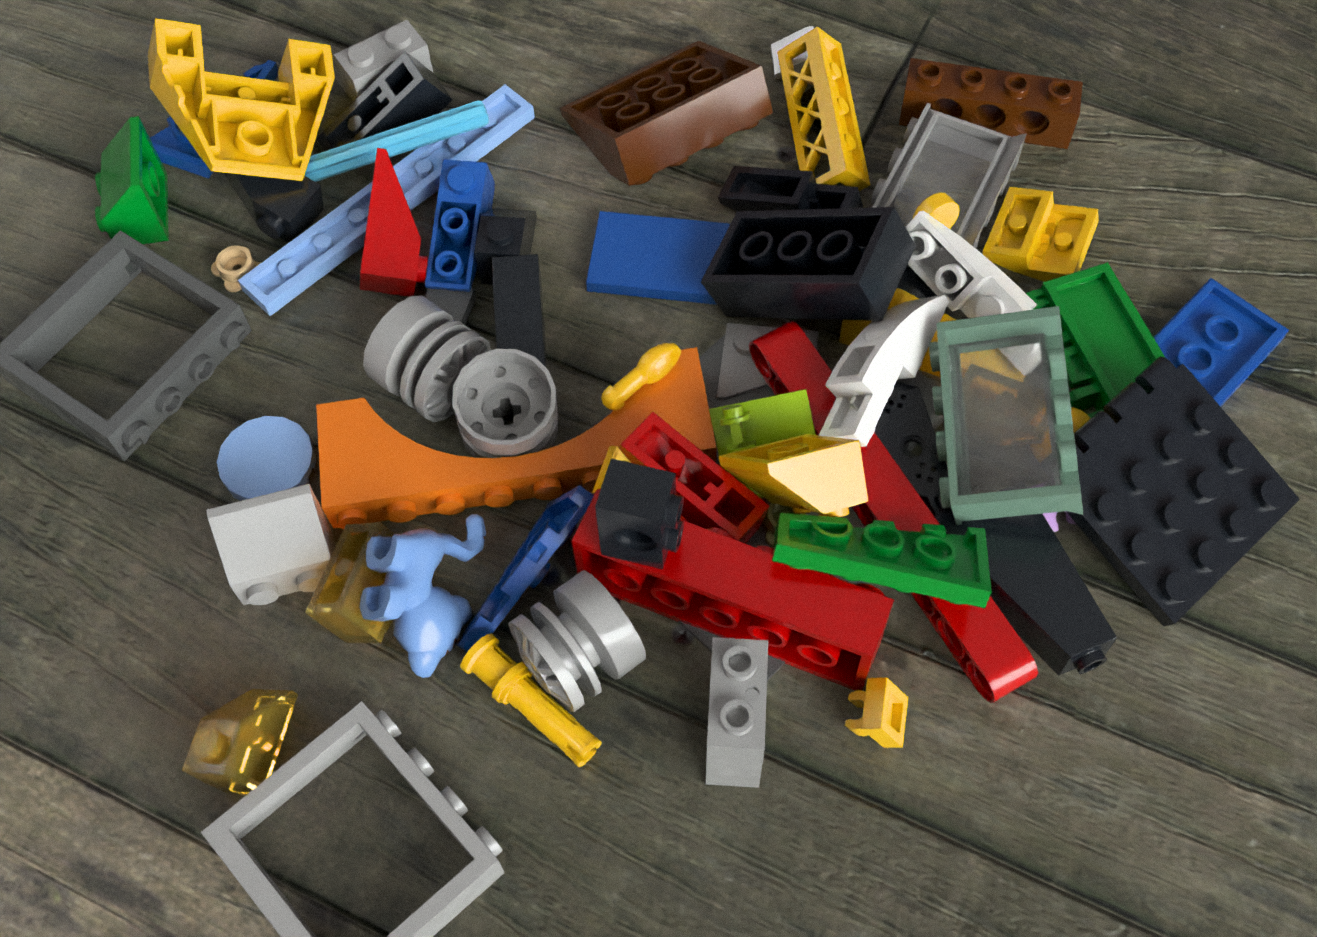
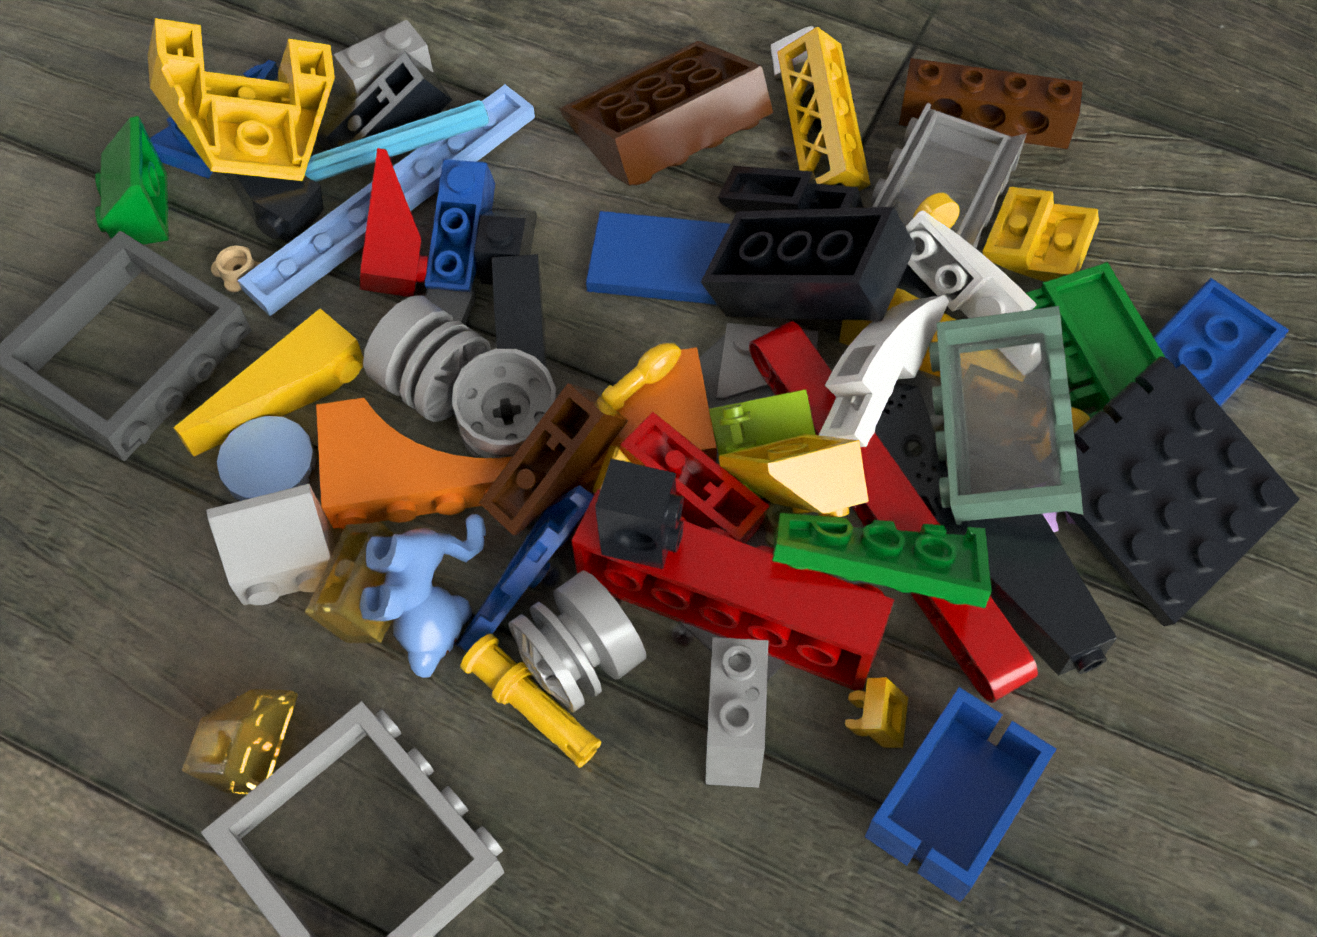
(290, 375): none -> yellow slope
(553, 457): none -> reddish brown slope
(959, 794): none -> blue piece

